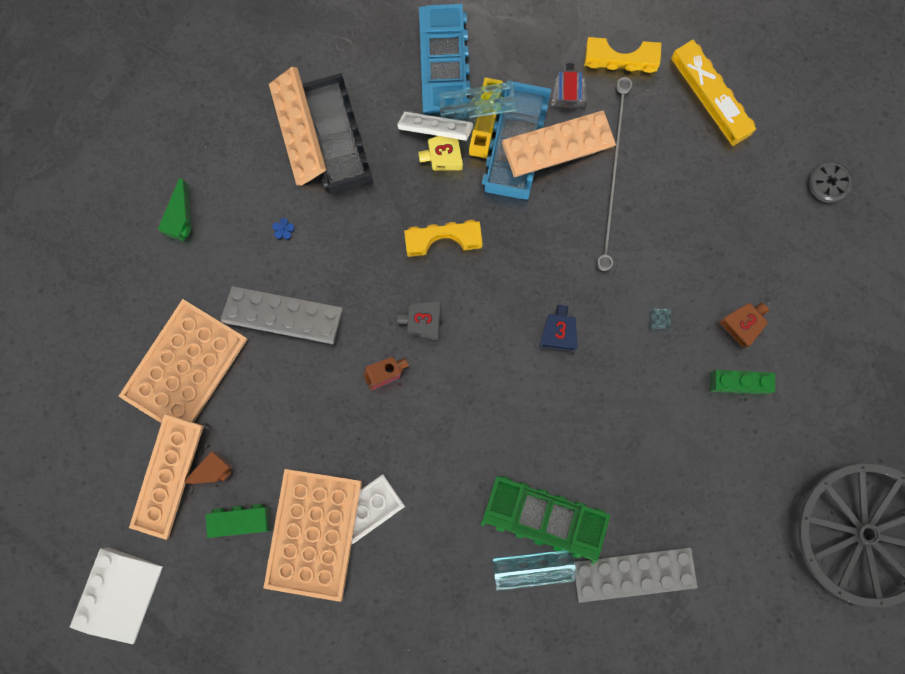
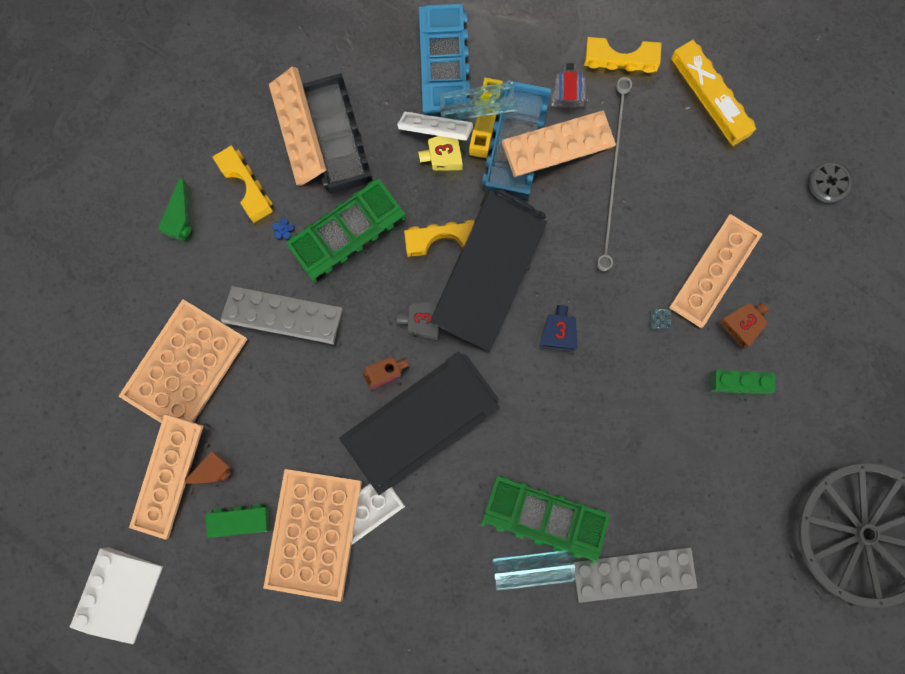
(254, 202): none -> yellow arch
(345, 229): none -> green window
(420, 422): none -> black piece
(489, 269): none -> black piece
(715, 271): none -> light nougat plate

